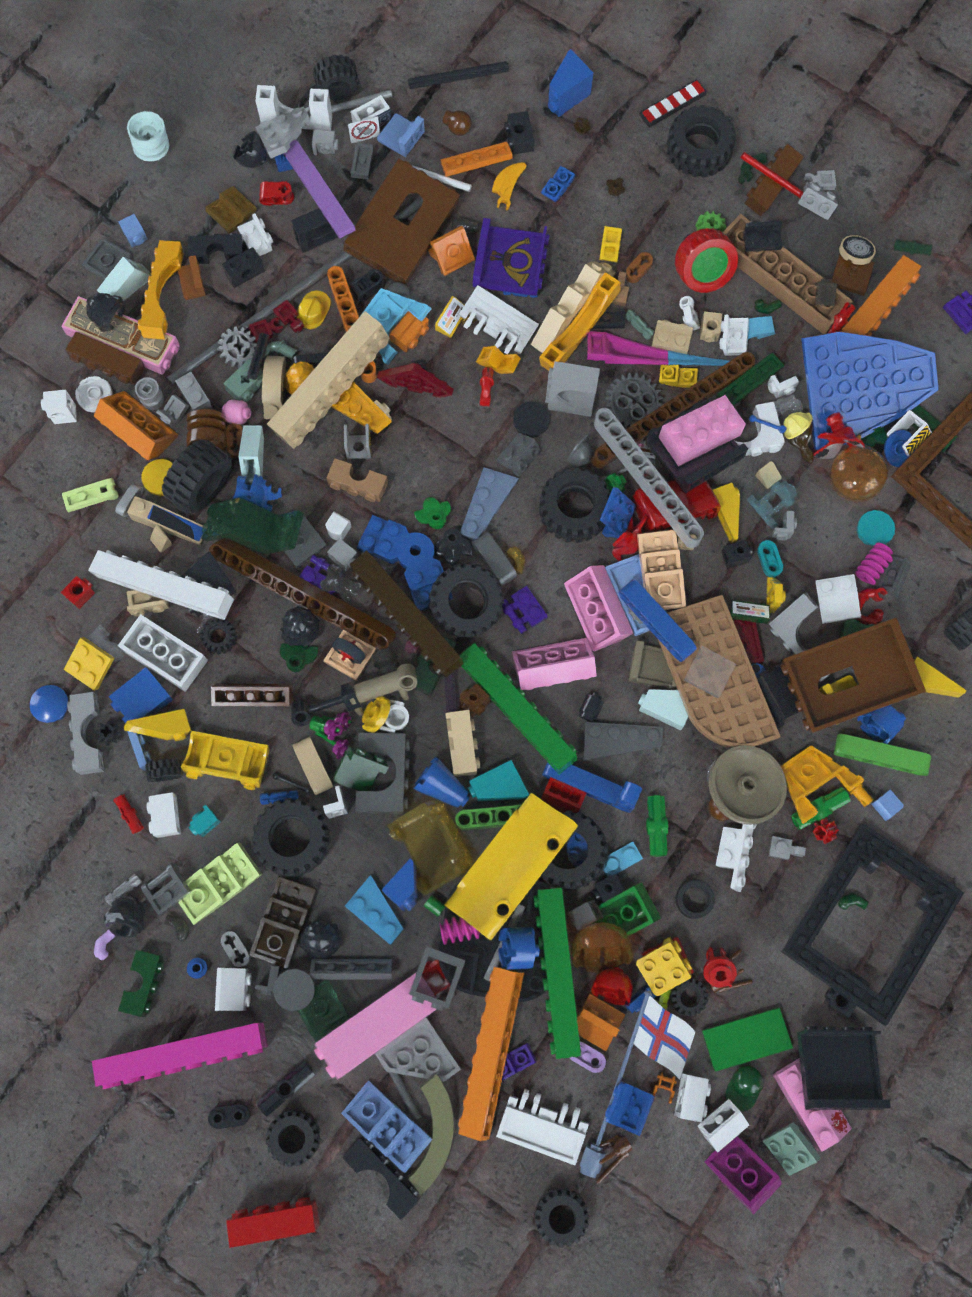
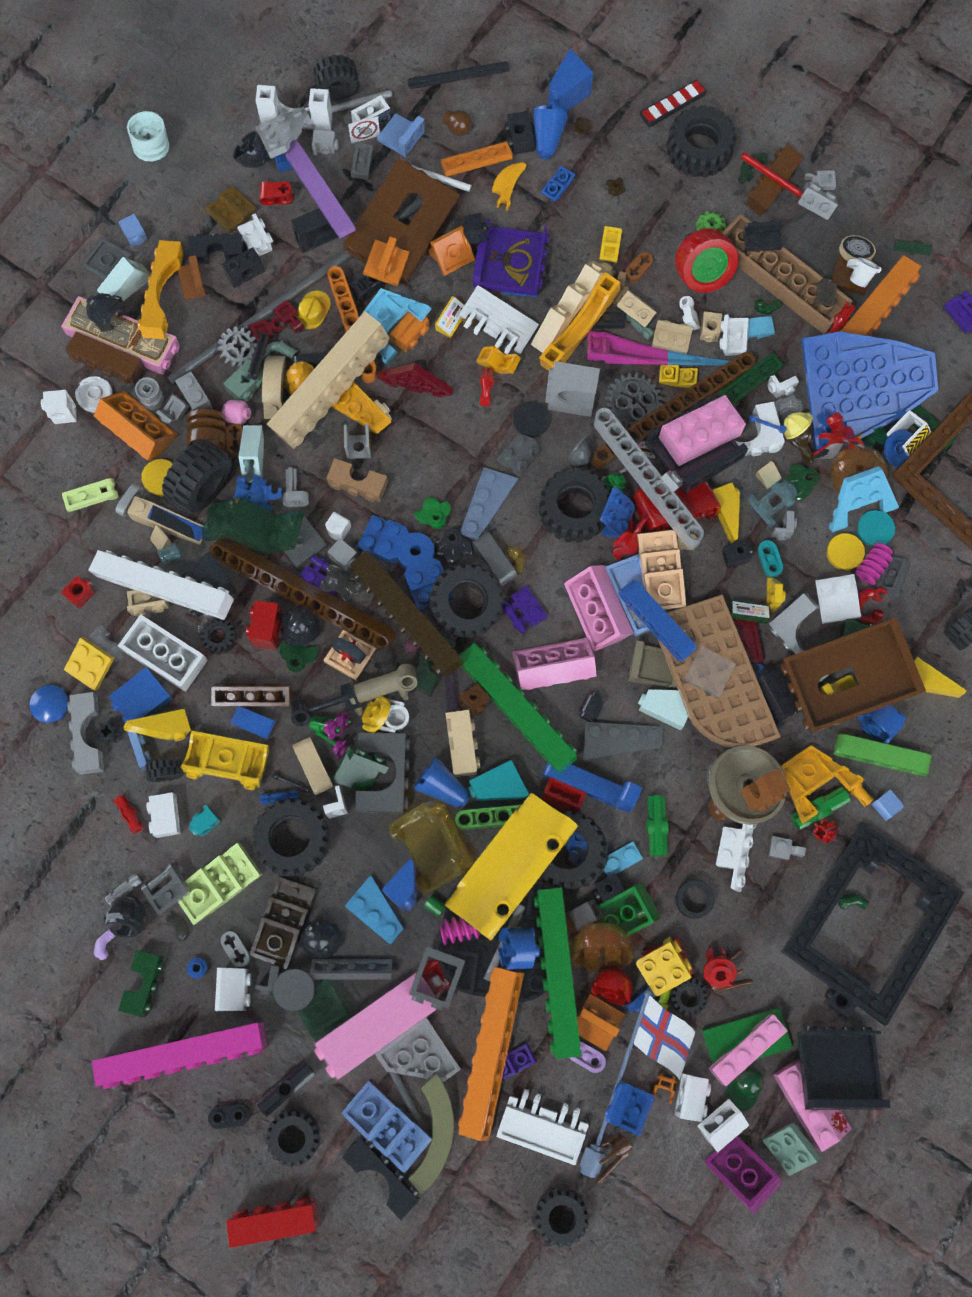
(169, 554): none -> clear light blue bush
(252, 722): none -> blue slope
(264, 625): none -> red brick
(292, 497): none -> light grey piece
(386, 262): none -> orange bracket
(475, 228): none -> black brick
(548, 129): none -> blue cone
(636, 307): none -> tan bracket
(672, 480): none -> light grey plate
(748, 1050): none -> bright pink arch
(765, 791): none -> dark orange arch
(799, 481): none -> dark green plate
(845, 552): none -> yellow tile
(860, 491): none -> medium azure wing
(863, 271): none -> white piece

